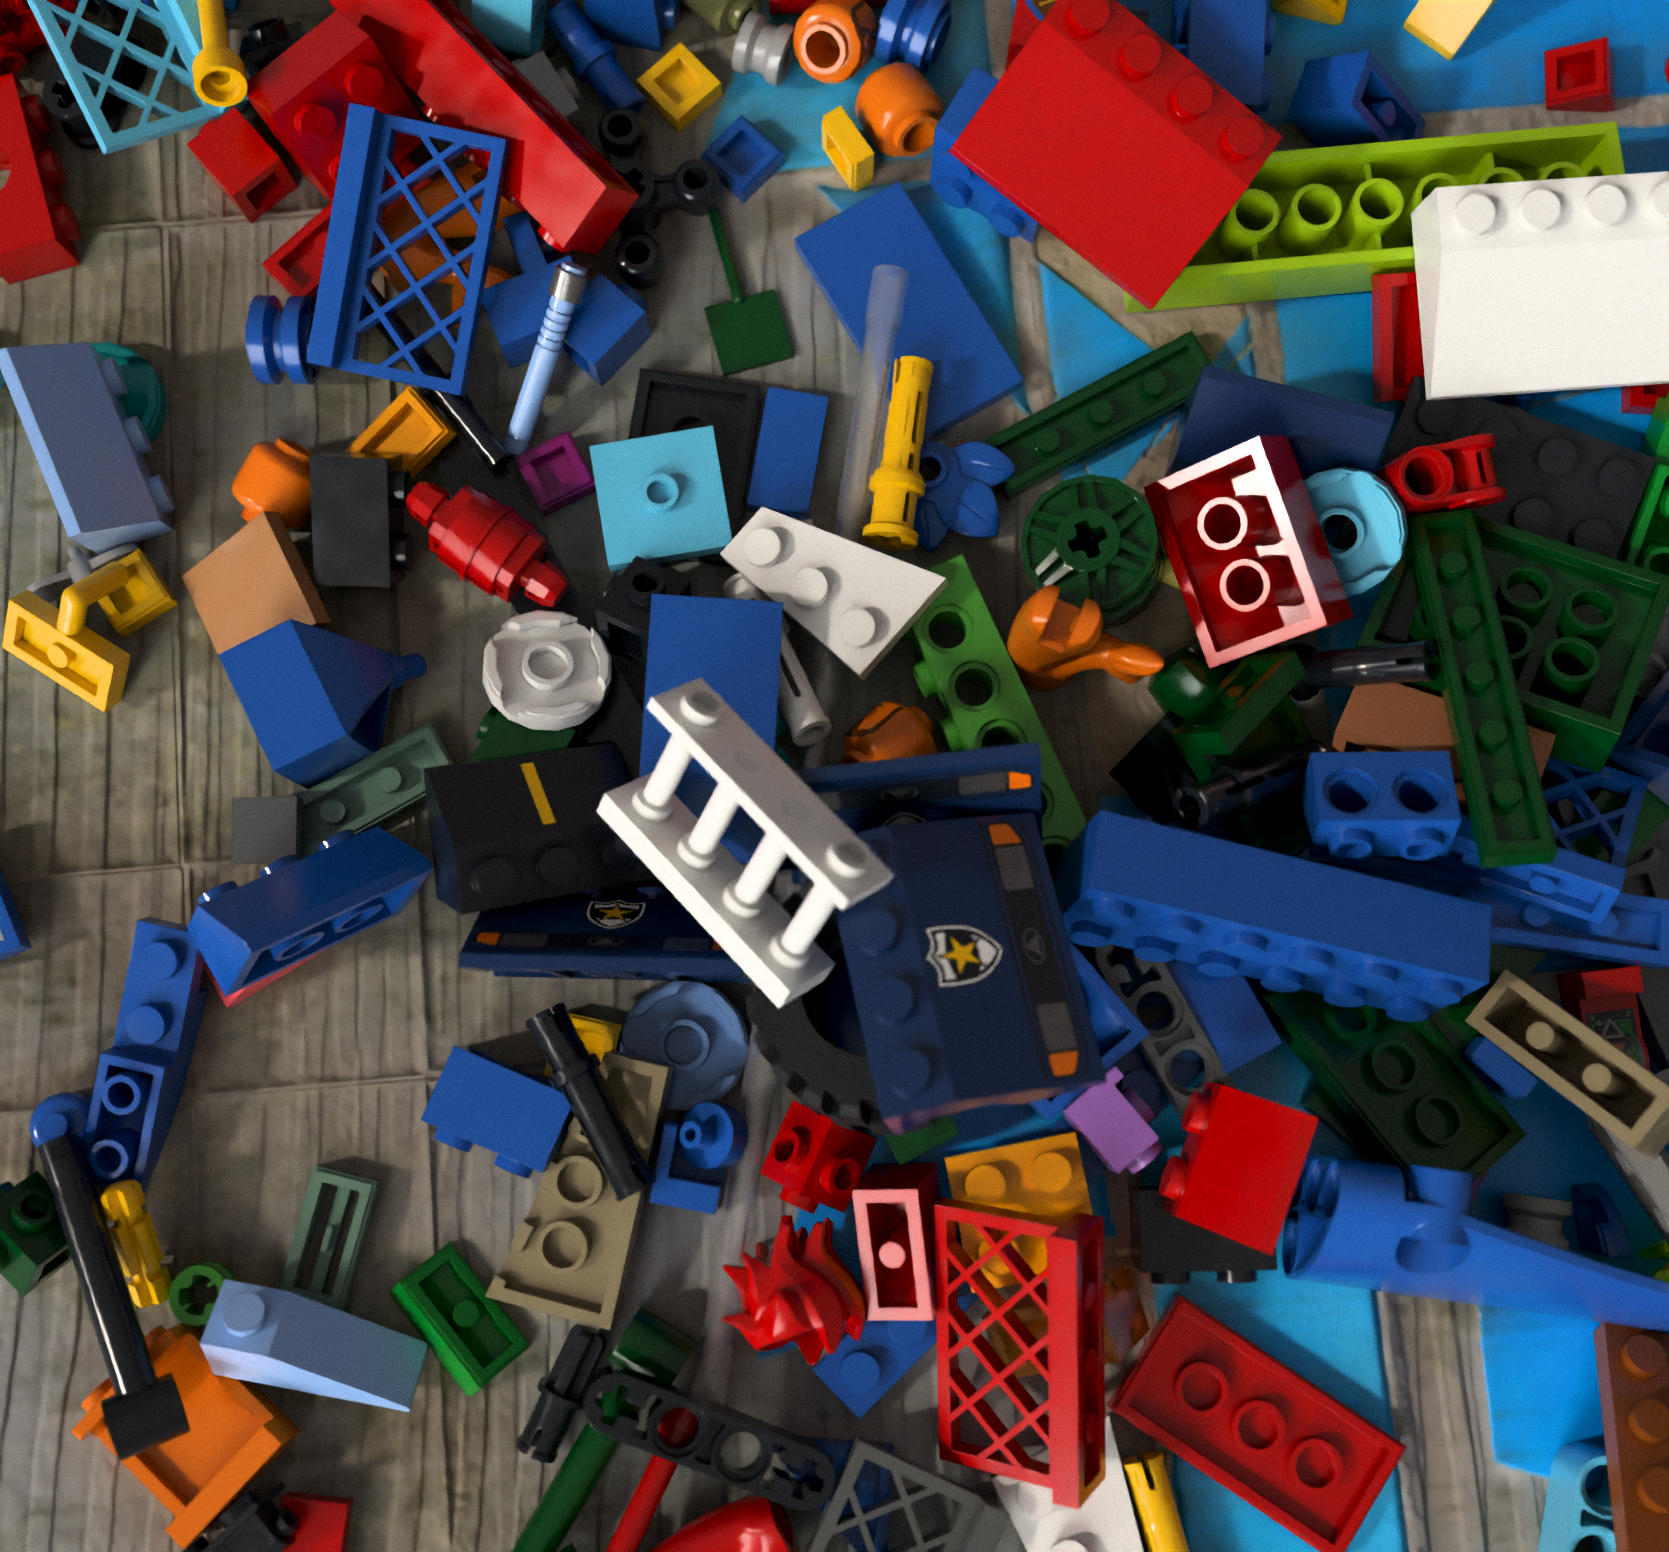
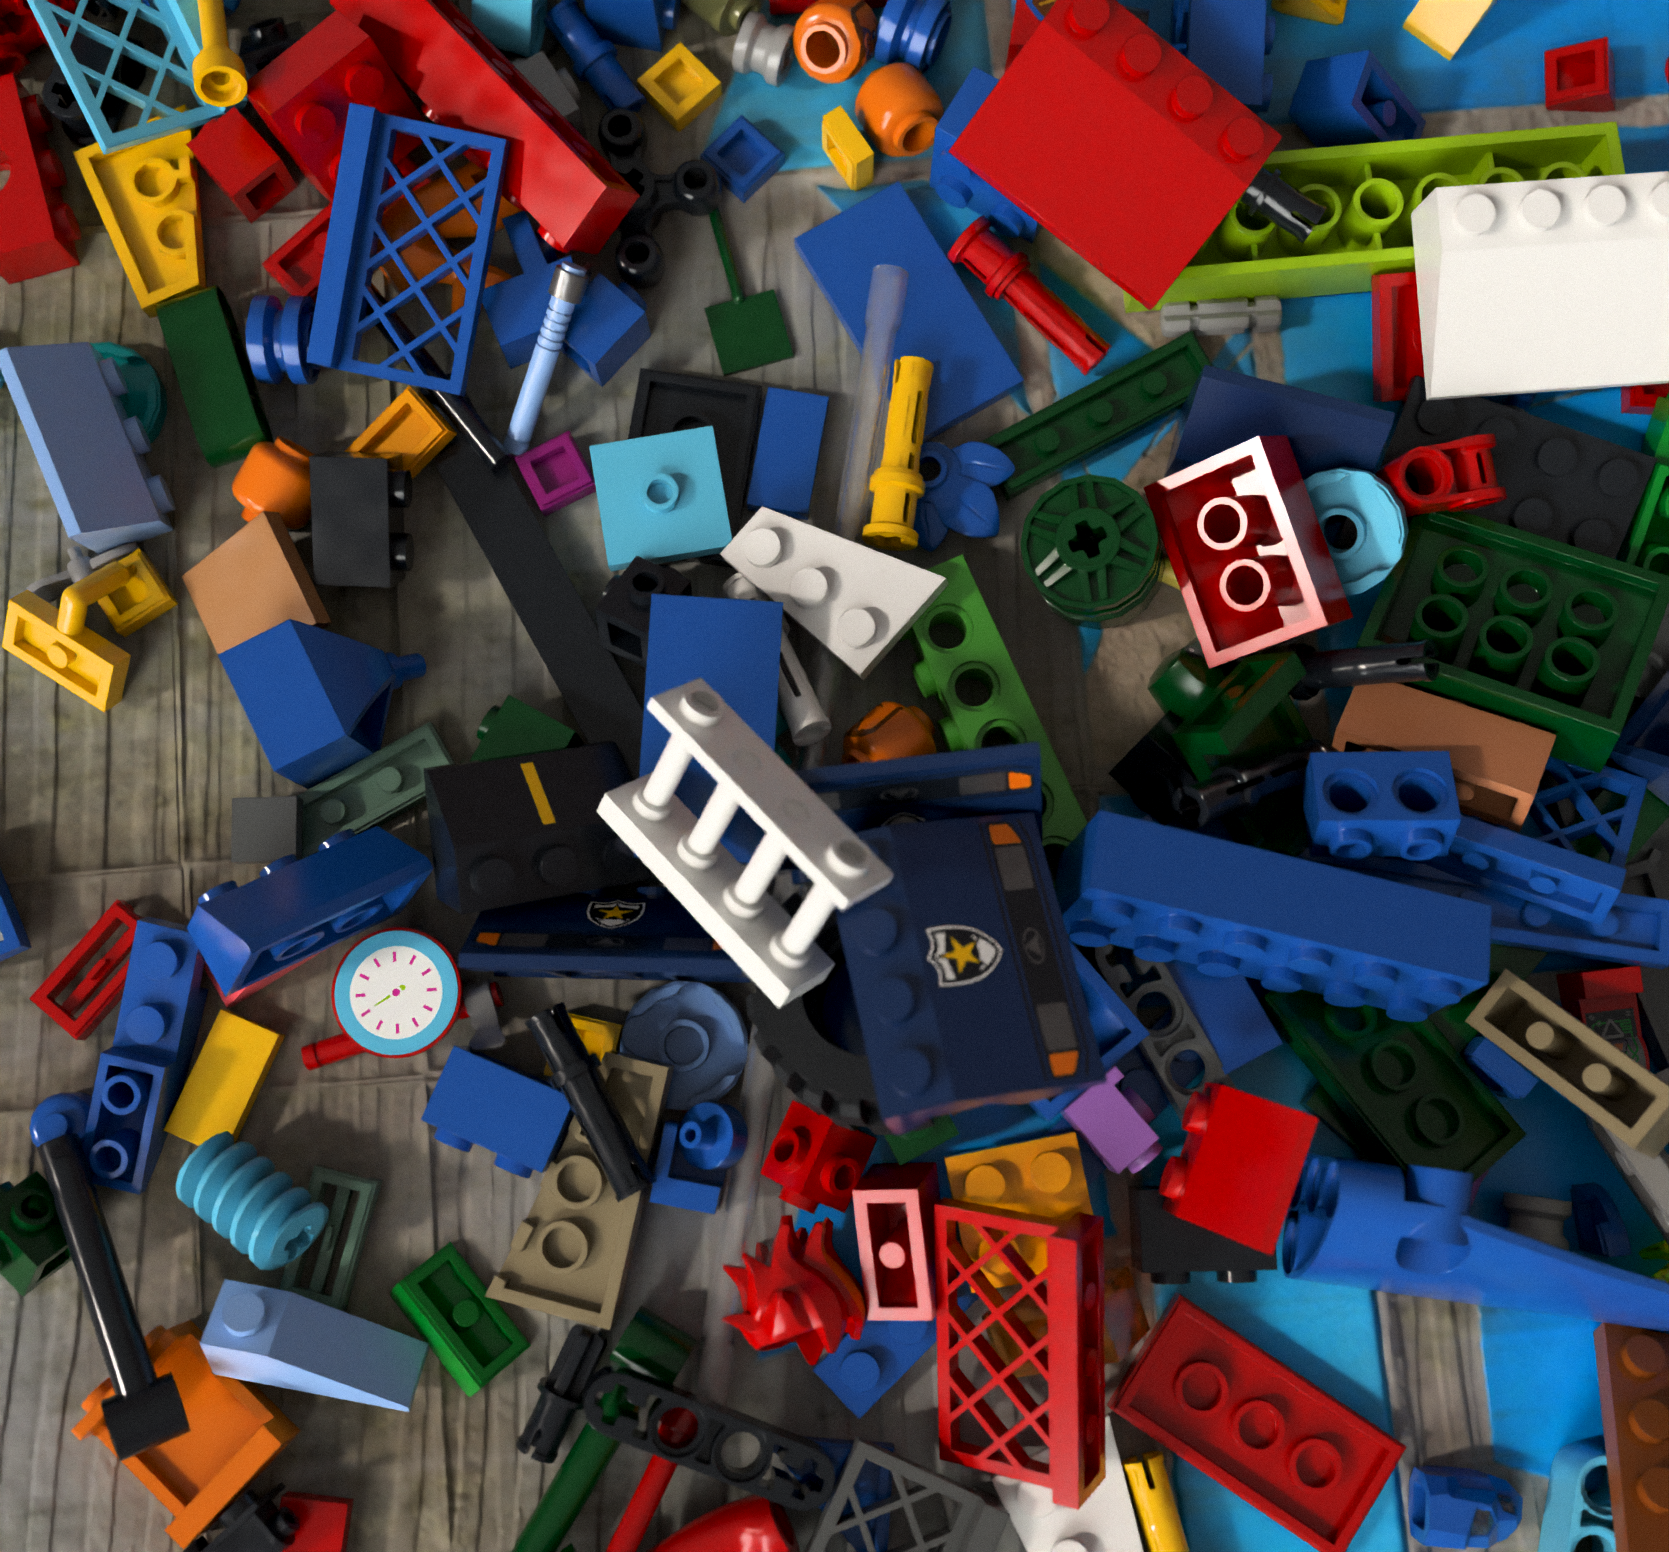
(109, 997): none -> red tile
(136, 1242): yellow axle -> none
(151, 213): none -> yellow wing
(179, 1292): bright green bush -> none
(214, 375): none -> dark green beam
(224, 1079): none -> yellow tile
(250, 1201): none -> medium azure piece
(397, 992): none -> piece
(479, 1002): none -> piece
(487, 543): red piece -> none
(546, 670): white tile -> none
(1010, 279): none -> red pin
(1058, 640): orange piece -> none
(1221, 316): none -> light grey axle
(1278, 200): none -> black pin
(1461, 1507): none -> blue rock
(1480, 692): dark green tile -> none

